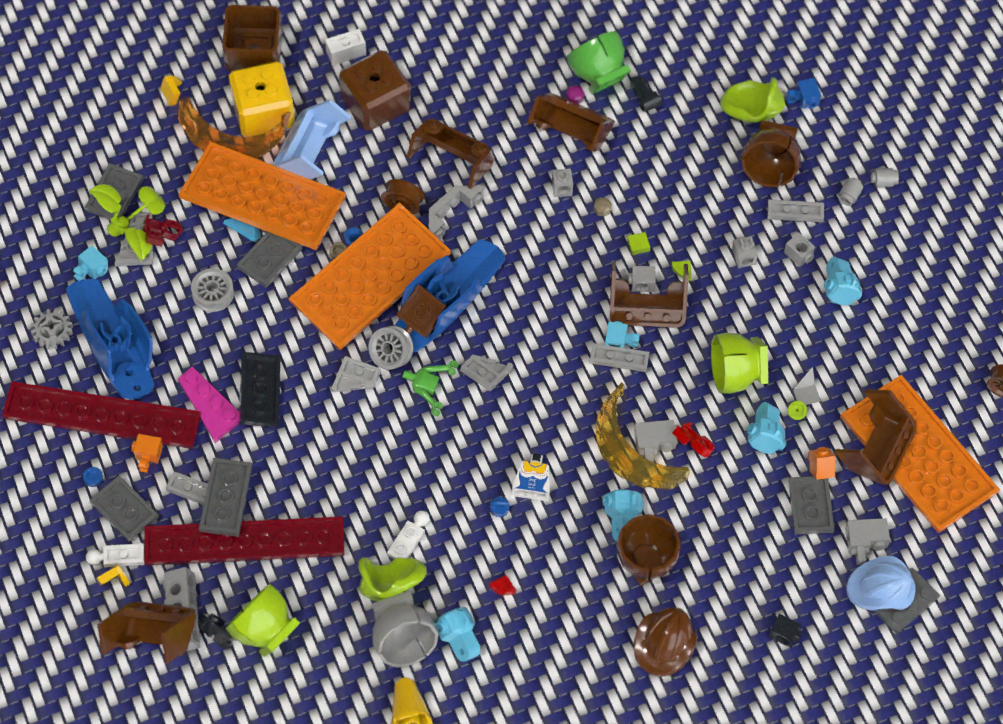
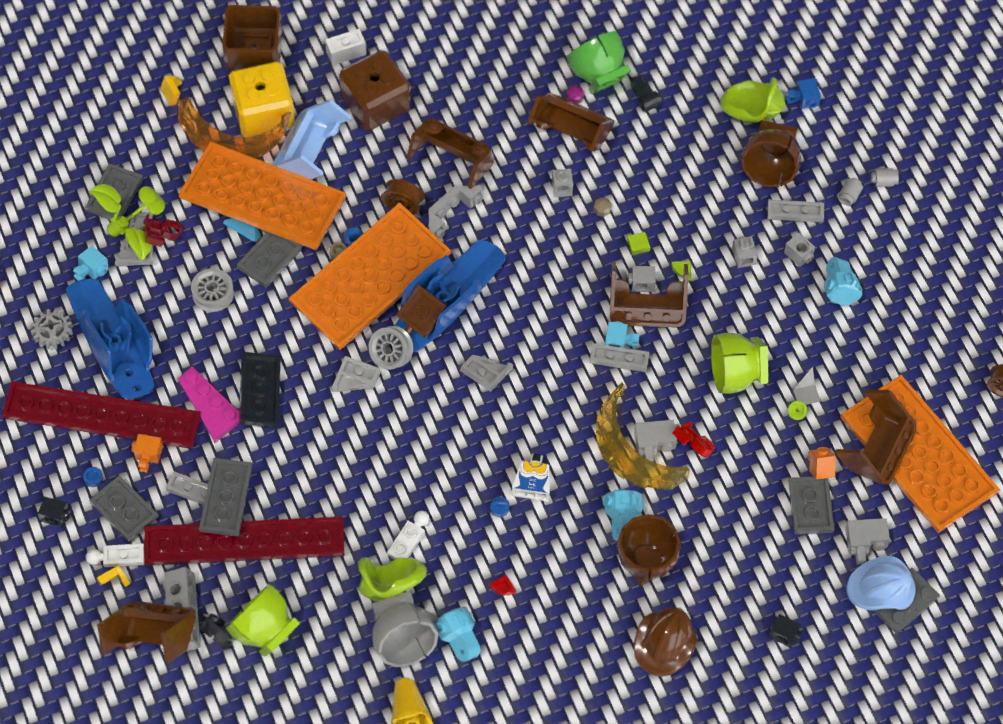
(54, 512): none -> black brick
(425, 382): bright green piece -> none
(767, 432): medium azure piece -> none

